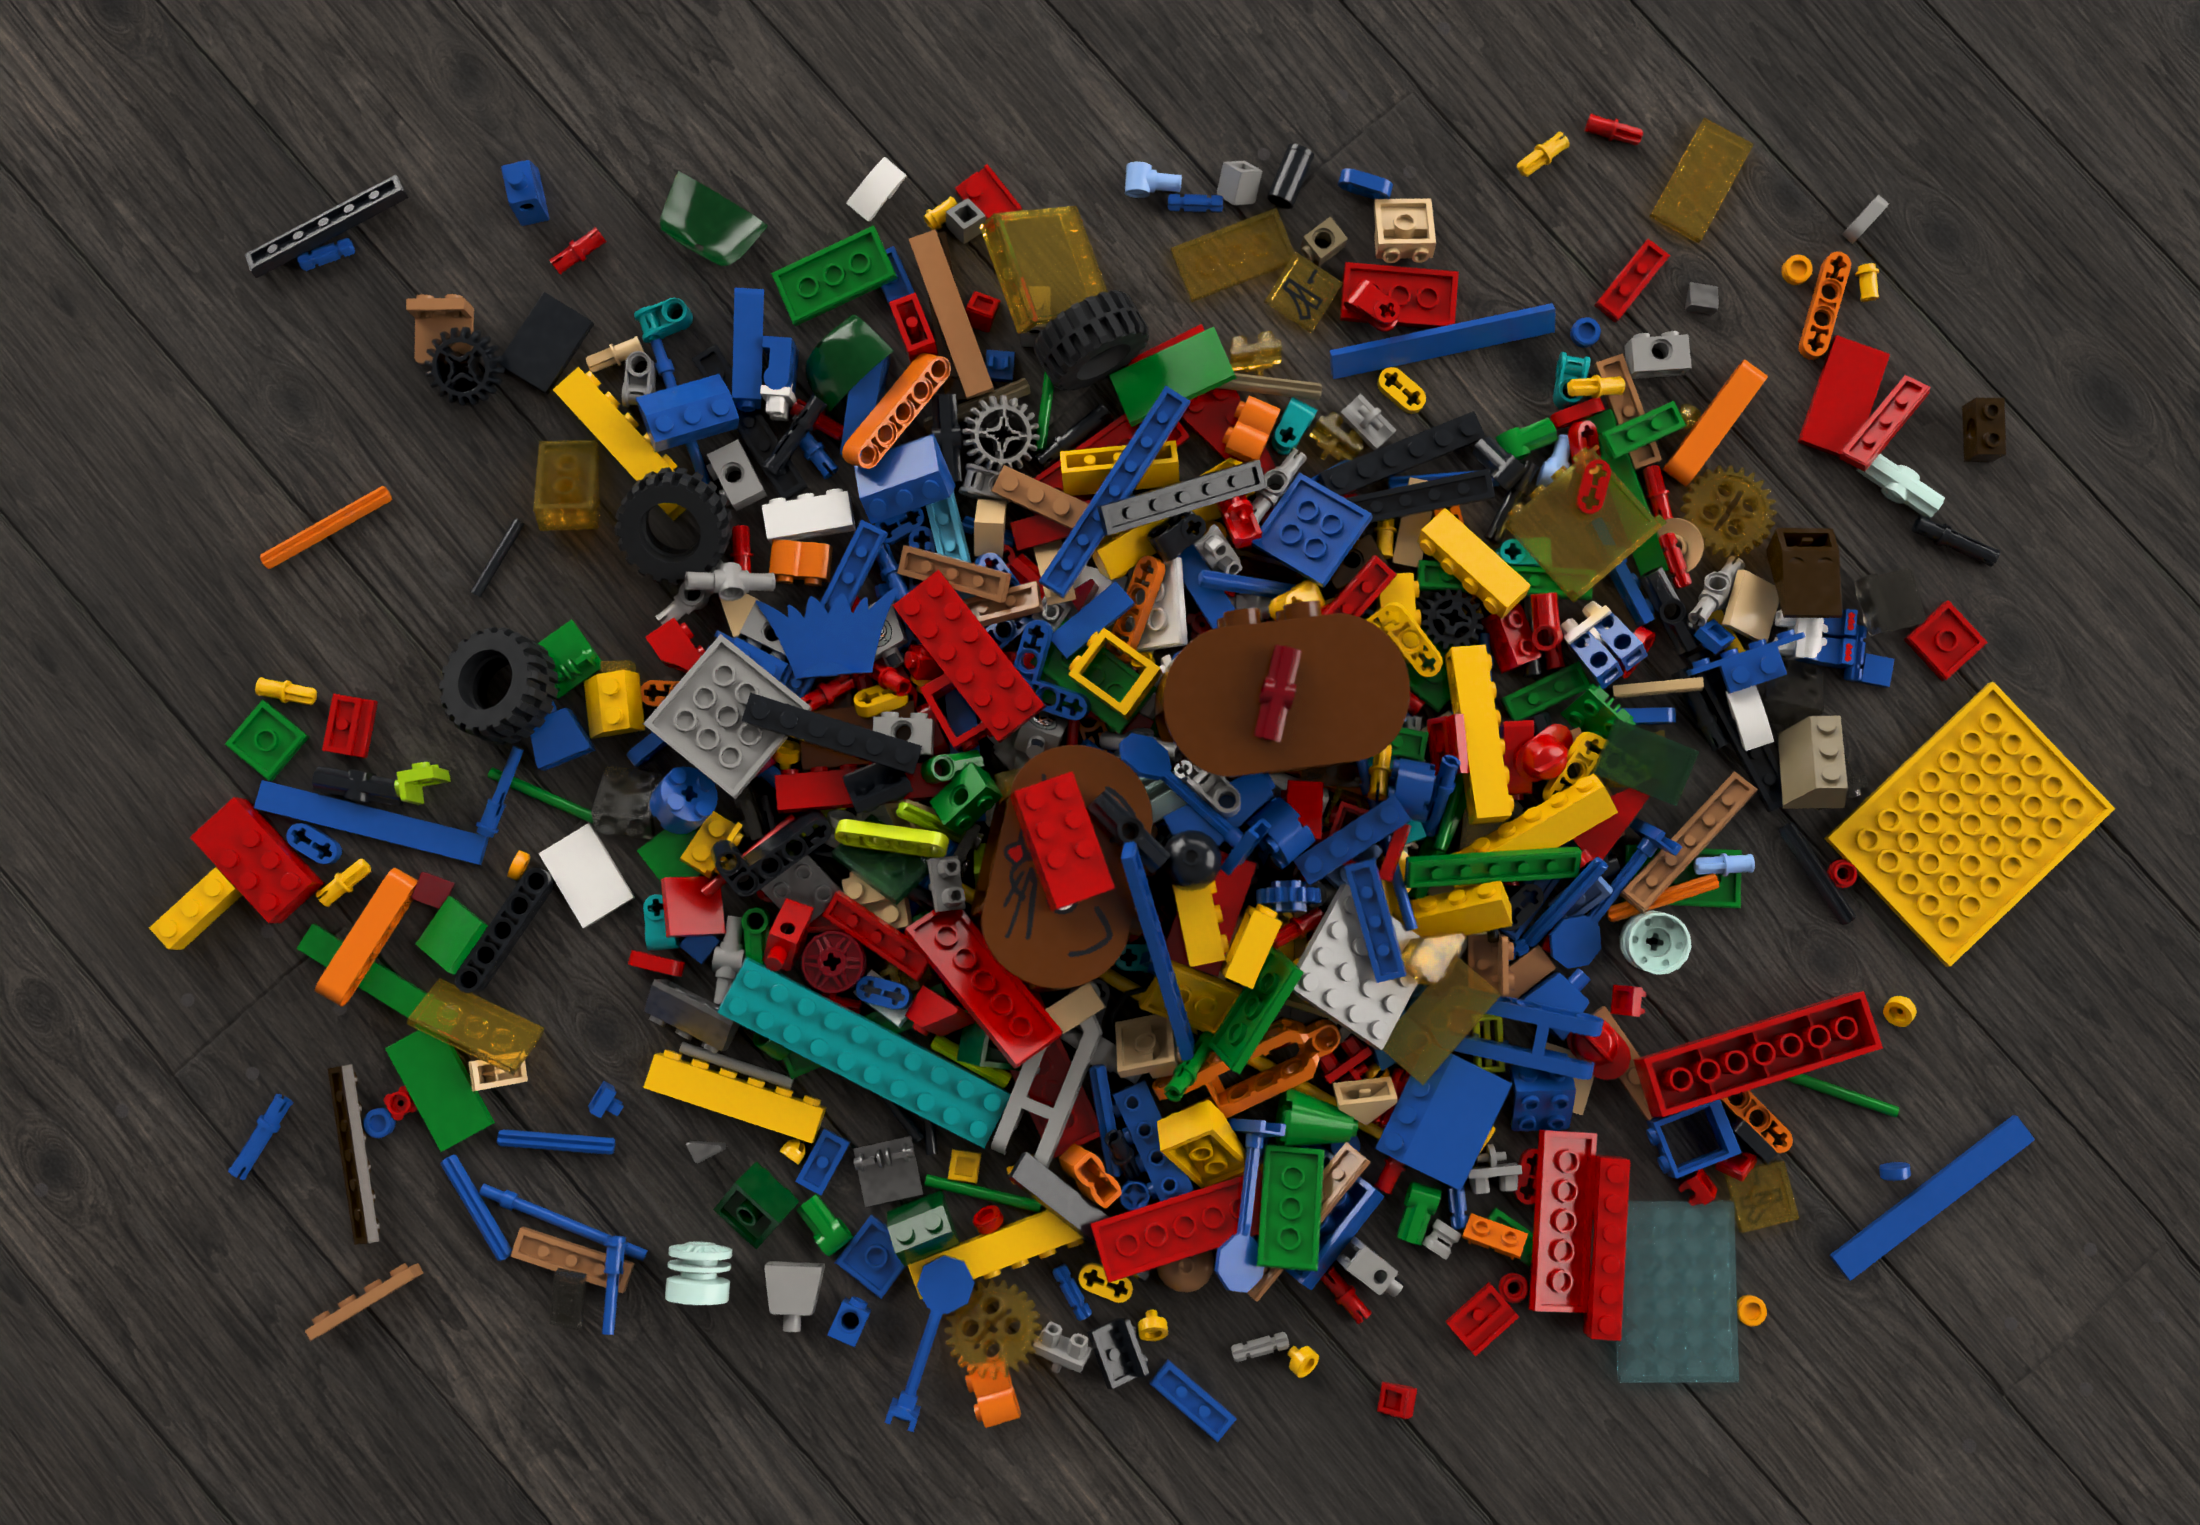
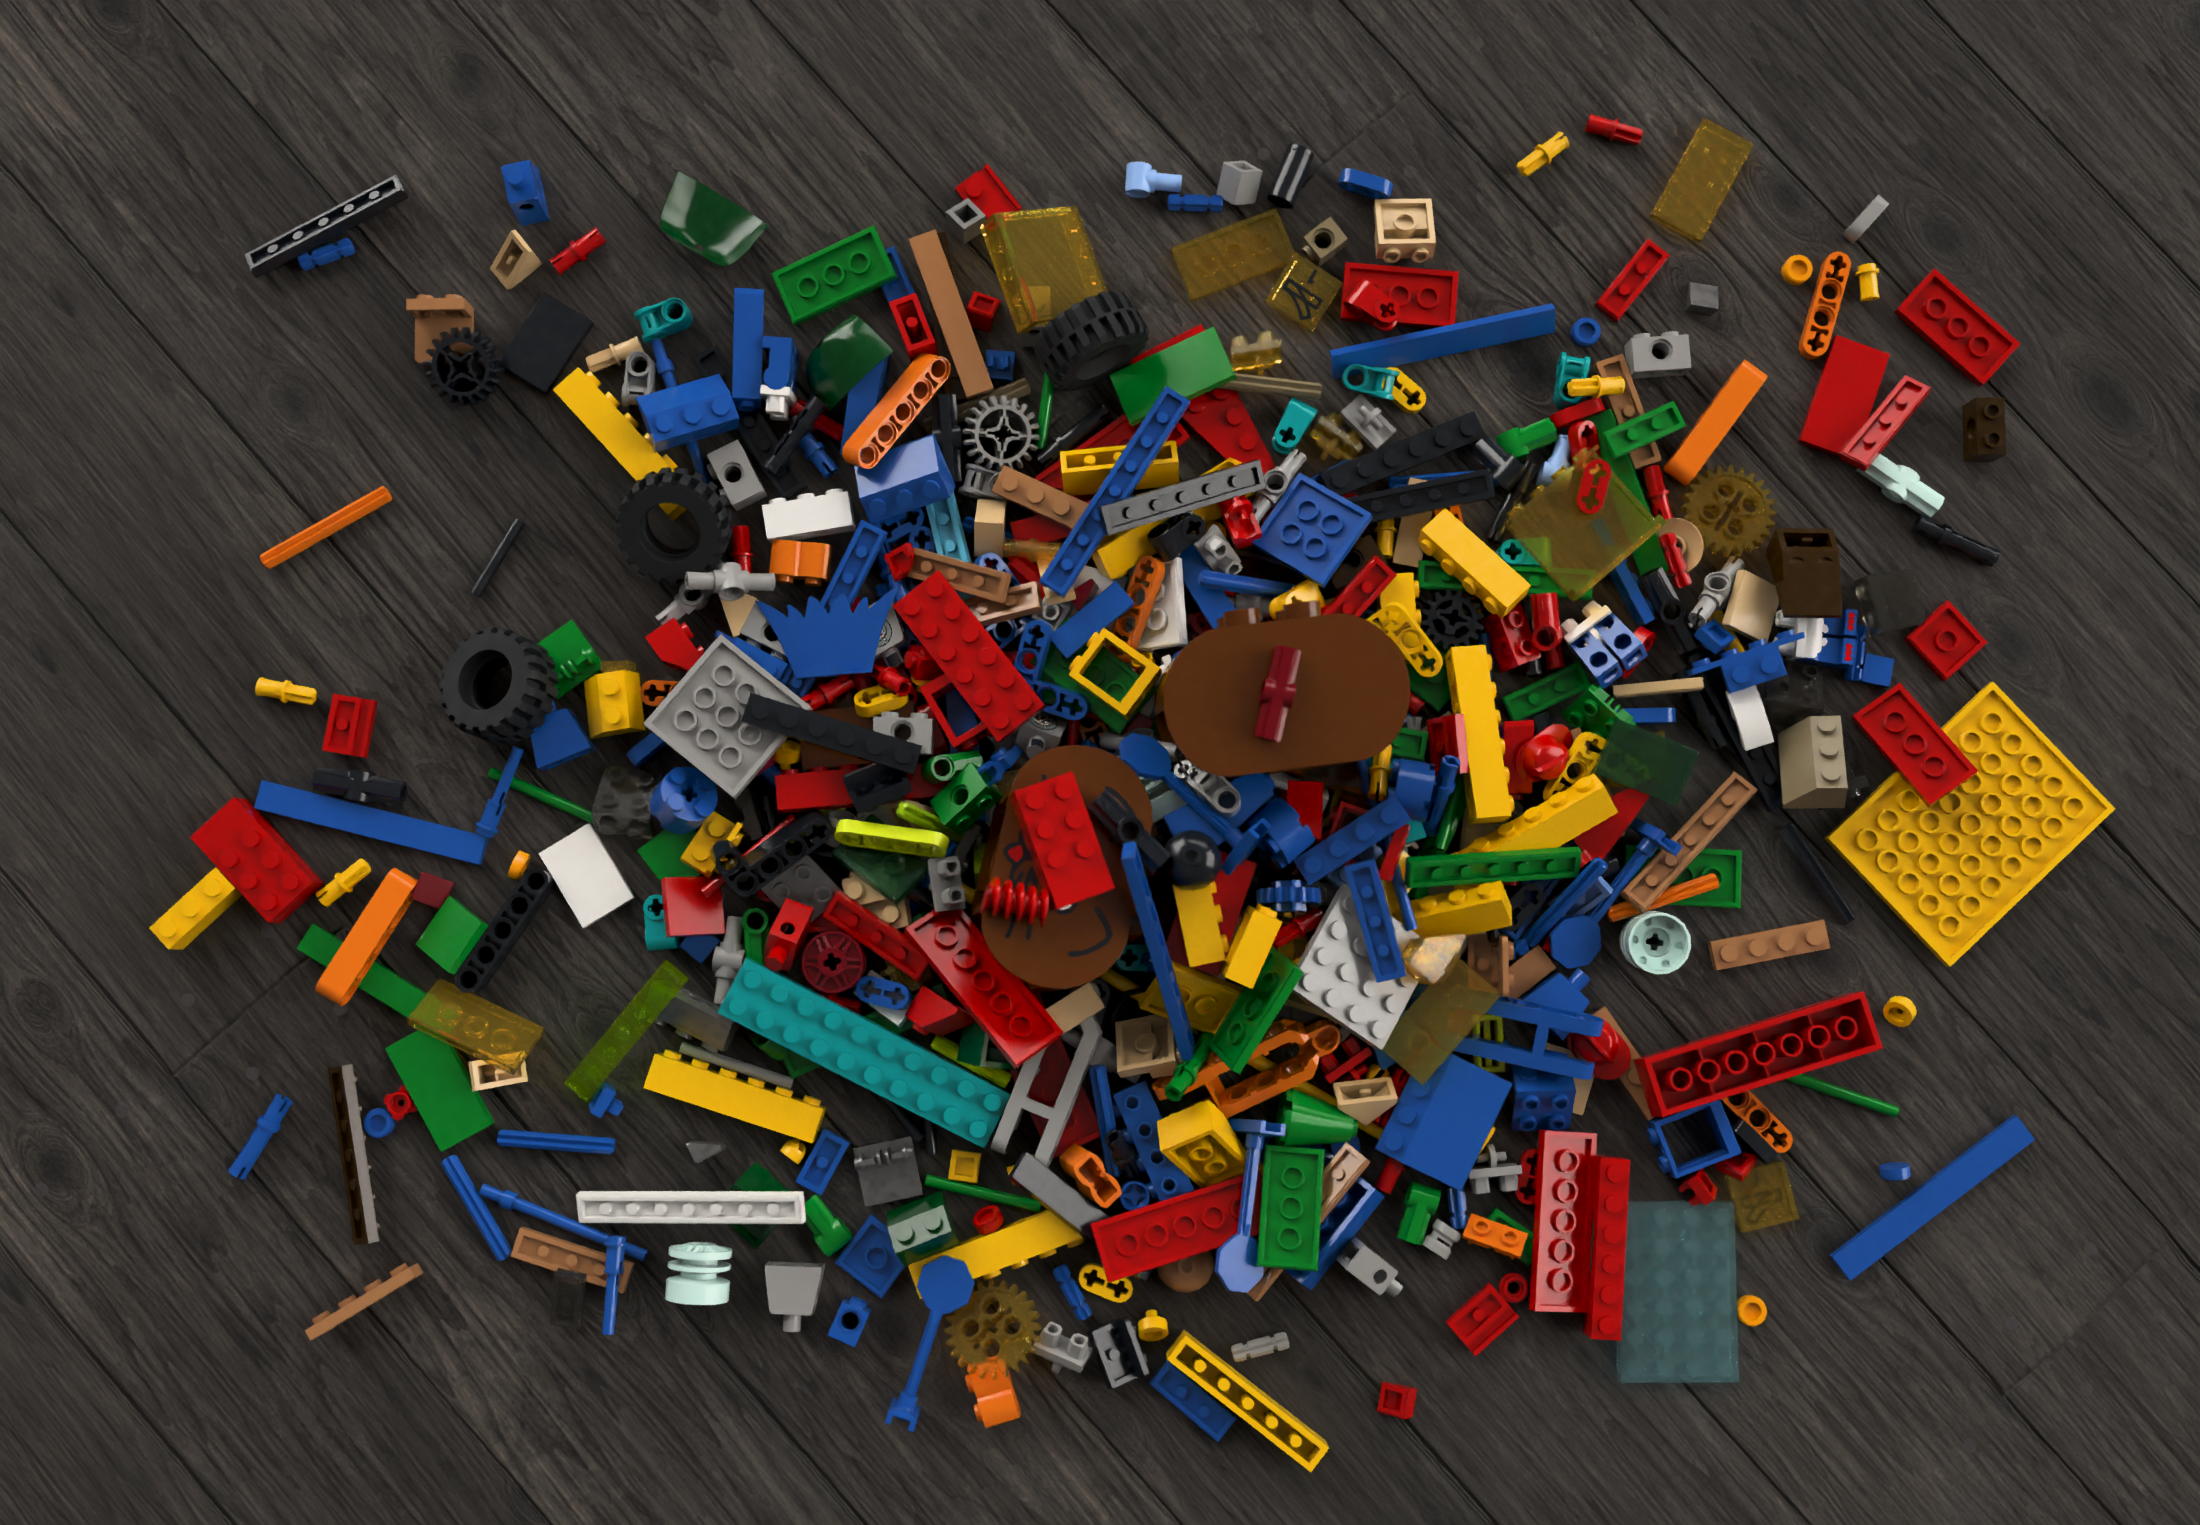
(267, 740): green tile -> none
(310, 849): blue beam -> none
(411, 781): lime bracket -> none
(514, 261): none -> tan slope
(567, 485): clear yellow slope -> none
(626, 1030): none -> clear neon green tile
(656, 963): red beam -> none
(691, 1207): none -> white tile
(876, 189): white slope -> none
(900, 561): none -> red tile
(937, 216): yellow pin -> none
(1001, 761): none -> blue plate
(1016, 901): none -> red piece
(1030, 549): none -> clear yellow pin
(1247, 1400): none -> yellow brick
(1252, 429): orange brick -> none
(1302, 1360): yellow tile -> none
(1345, 1295): red pin -> none
(1372, 381): none -> teal piece
(1627, 1000): red tile -> none
(1690, 415): clear yellow hinge -> none
(1724, 864): light blue axle -> none
(1768, 945): none -> medium nougat plate
(1850, 873): red plate -> none
(1914, 745): none -> red plate
(1957, 327): none -> red plate

